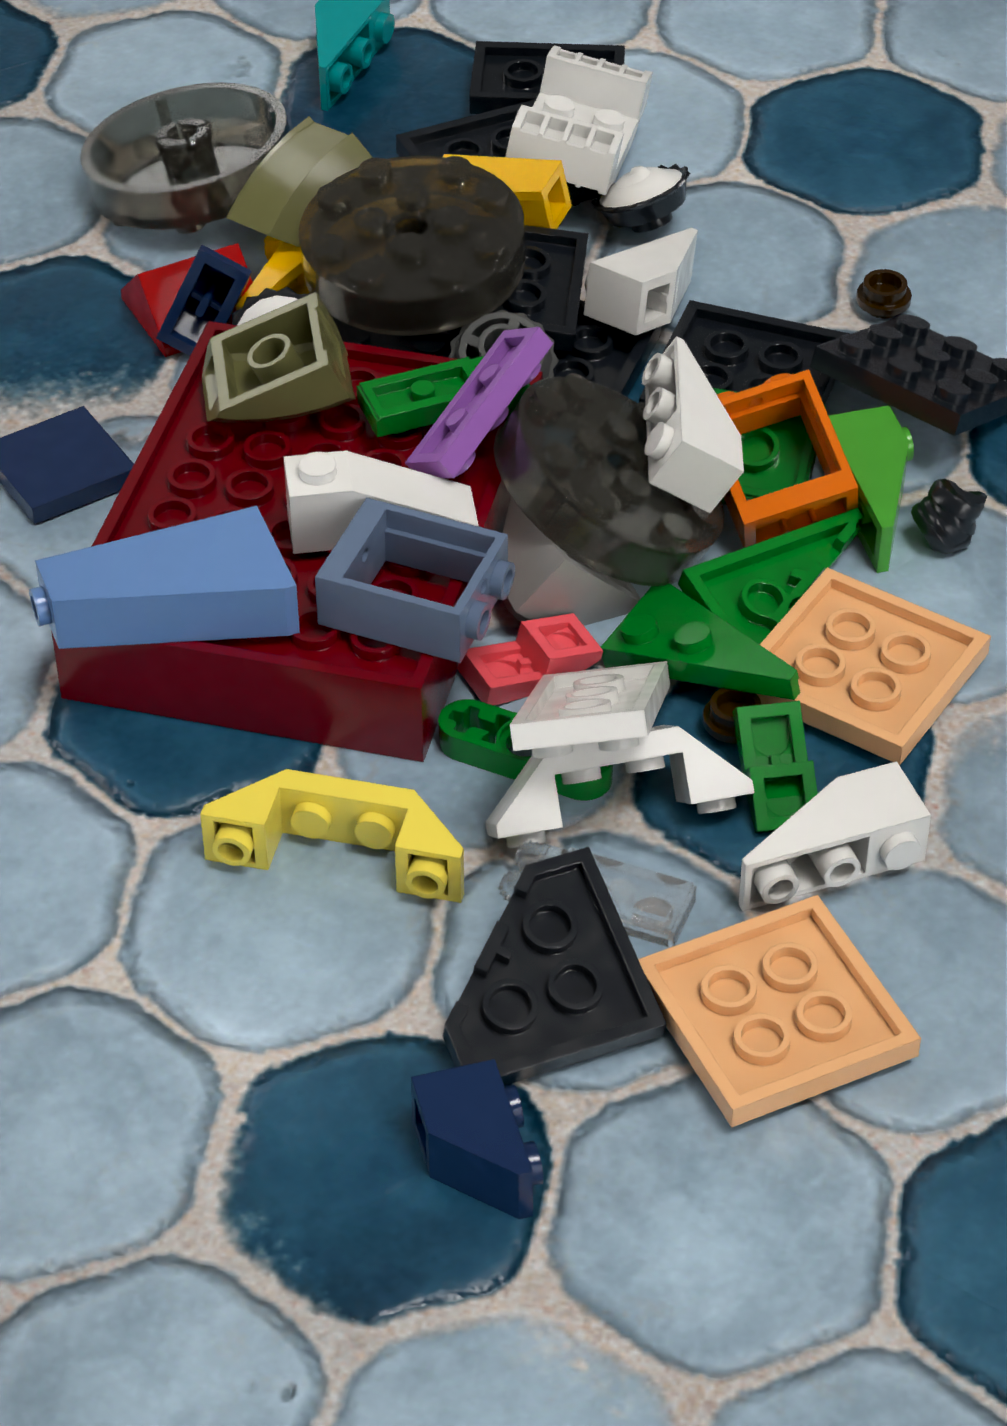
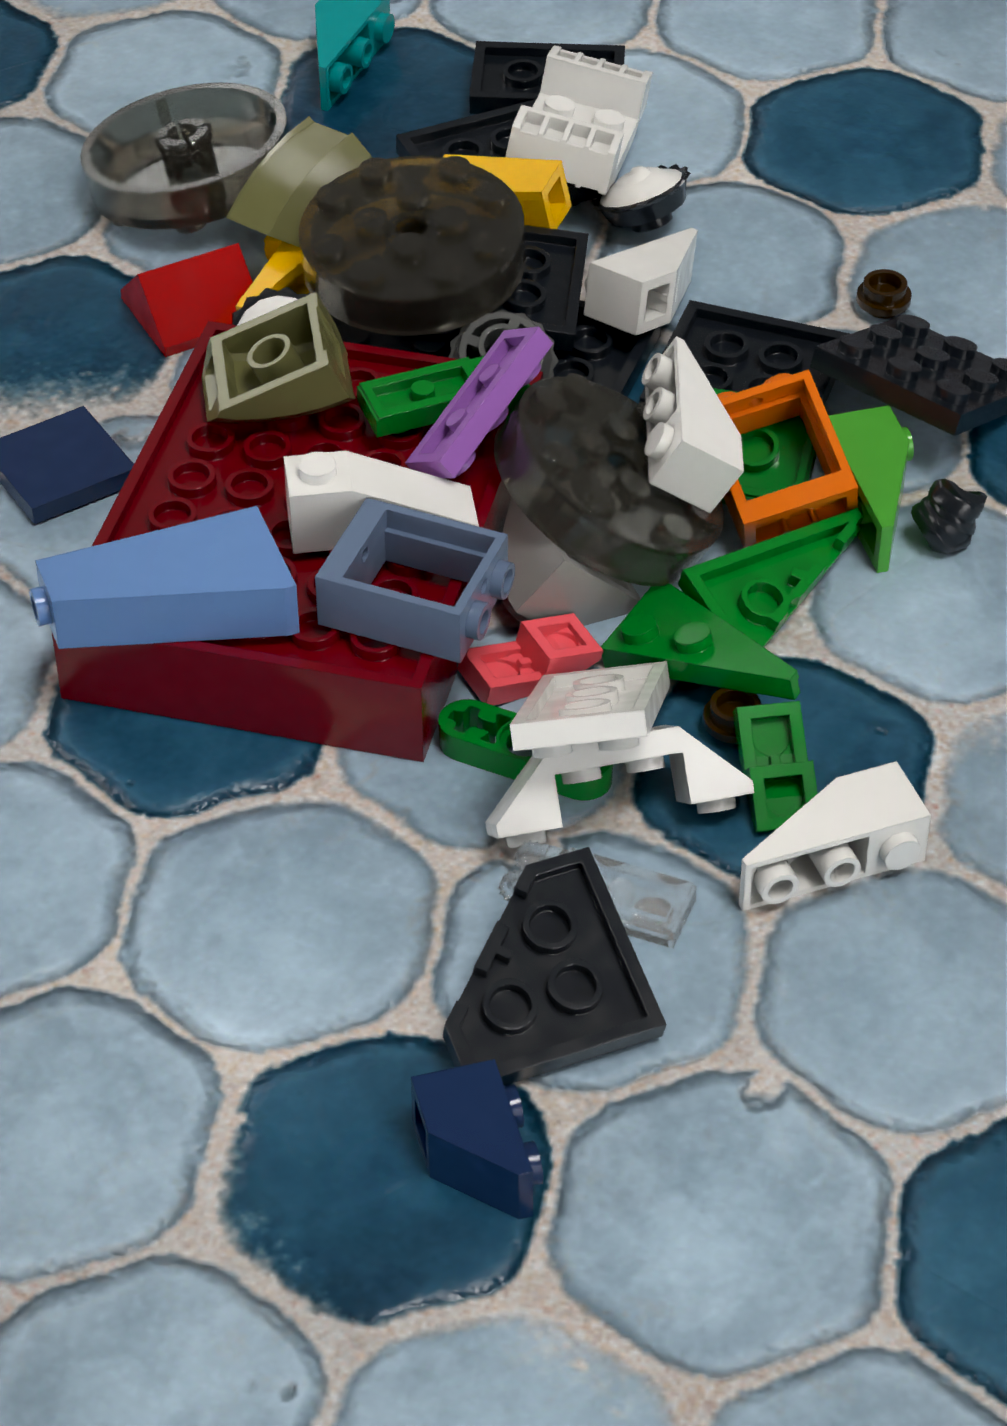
(206, 295): dark blue slope -> none
(250, 823): light yellow slope -> none
(777, 1010): light nougat plate -> none
(872, 663): light nougat plate -> none

